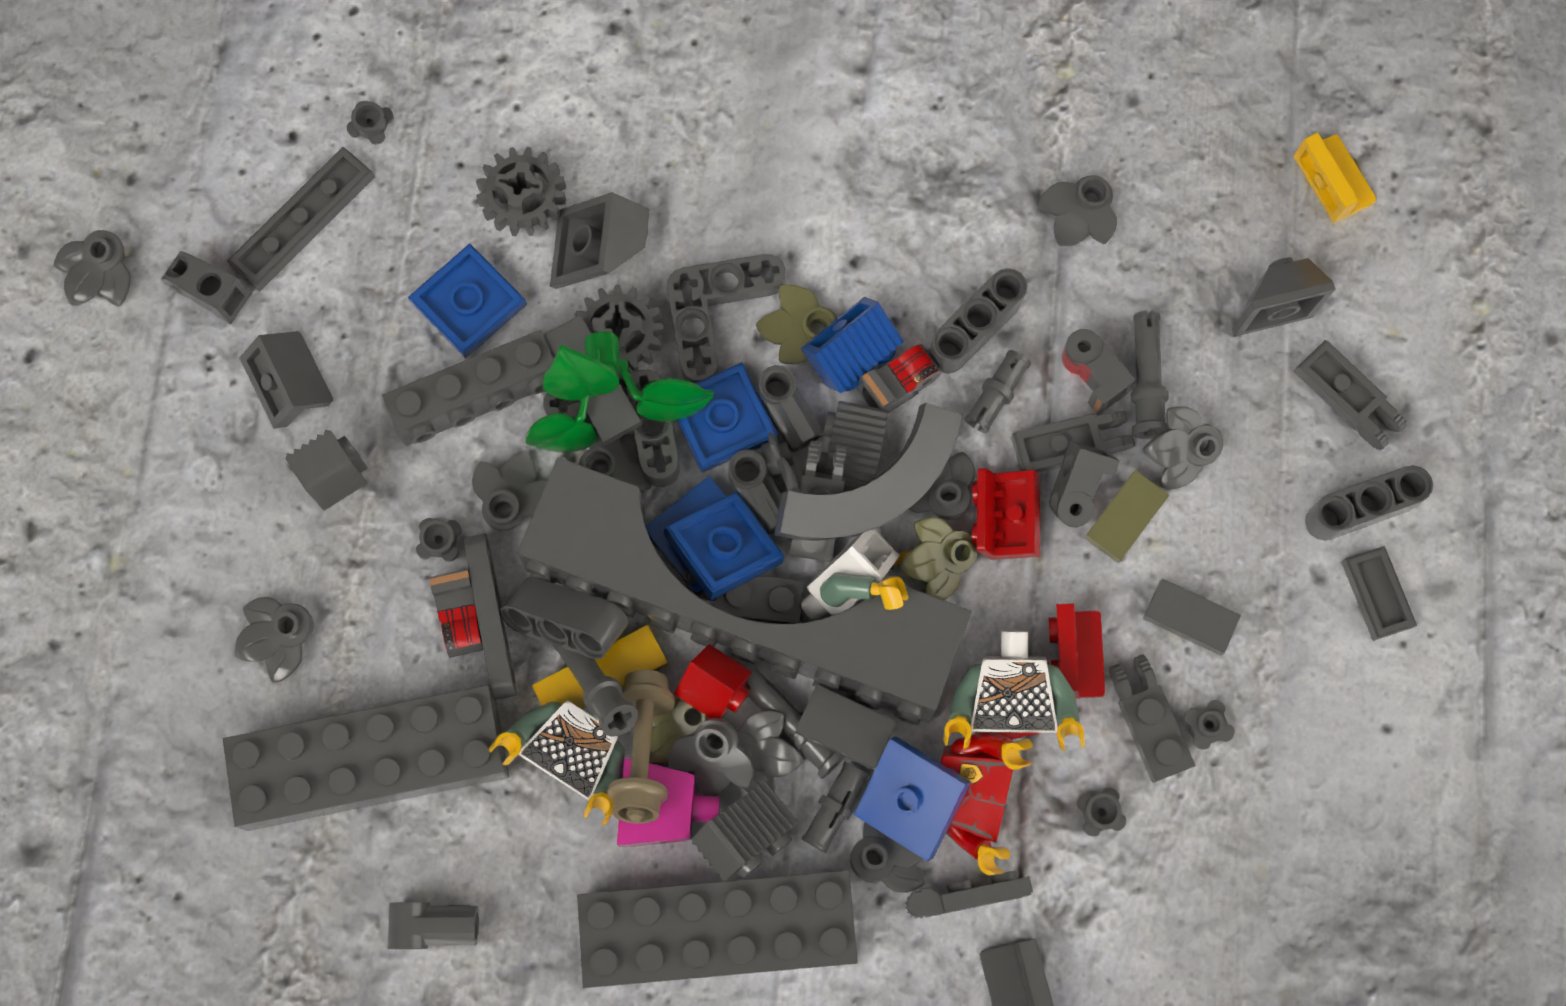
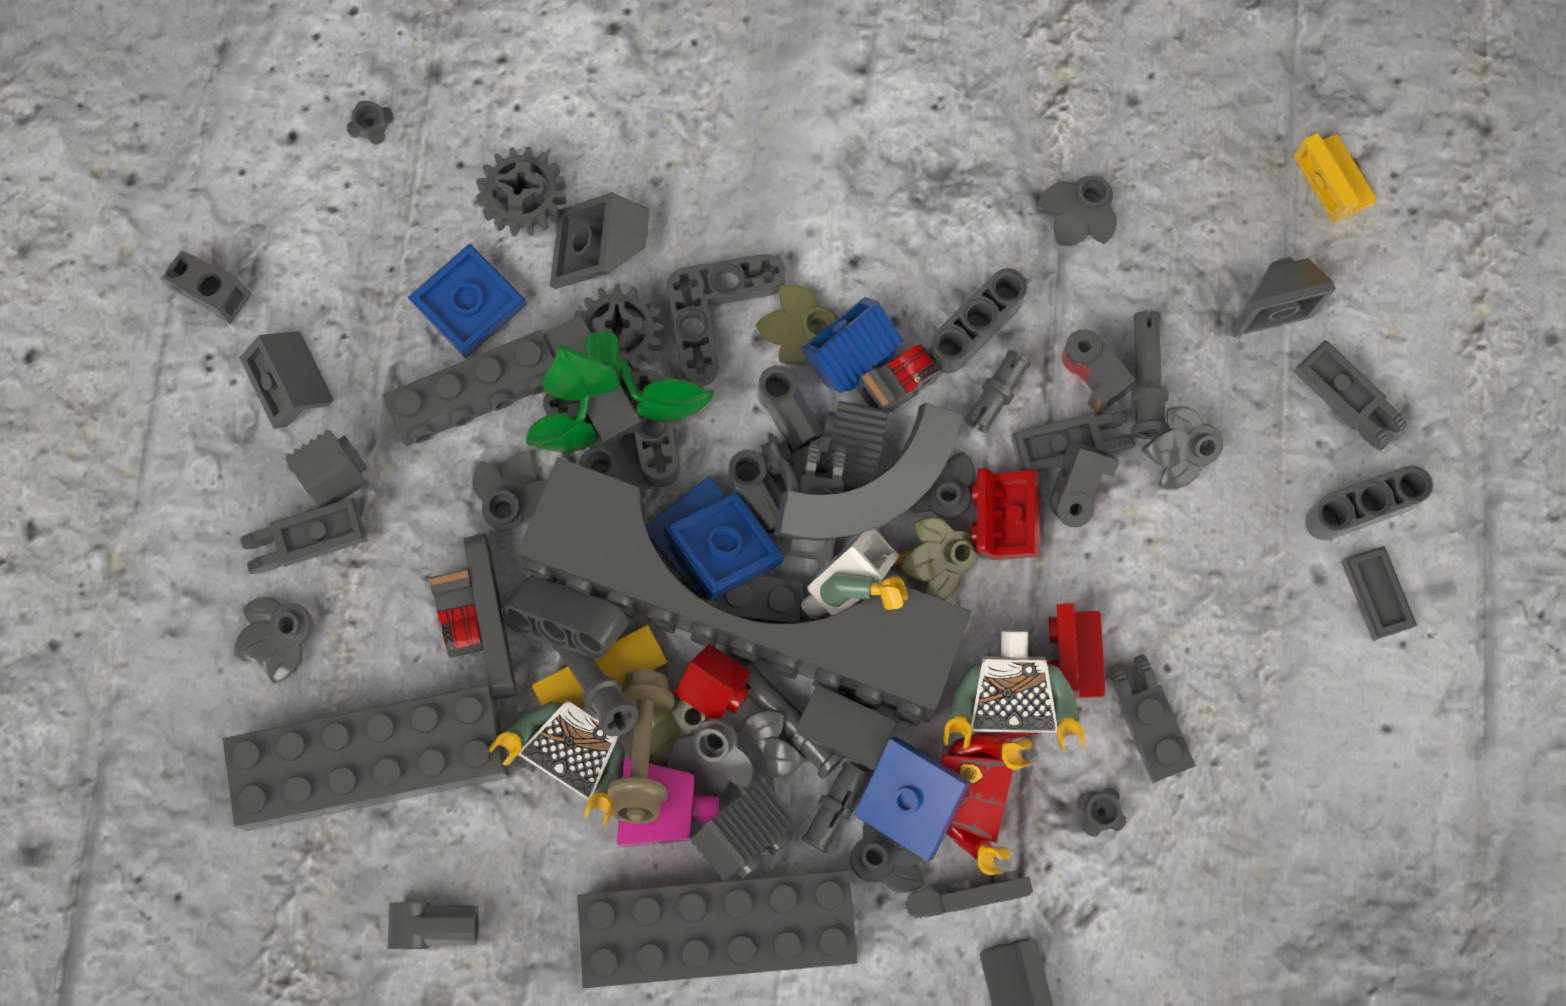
(93, 275): dark grey plate -> none
(301, 218): dark grey tile -> none
(307, 535): none -> dark grey hinge
(430, 530): dark grey plate -> none
(729, 422): blue plate -> none
(1126, 516): olive tile -> none
(1191, 617): dark grey tile -> none
(1196, 723): dark grey plate -> none

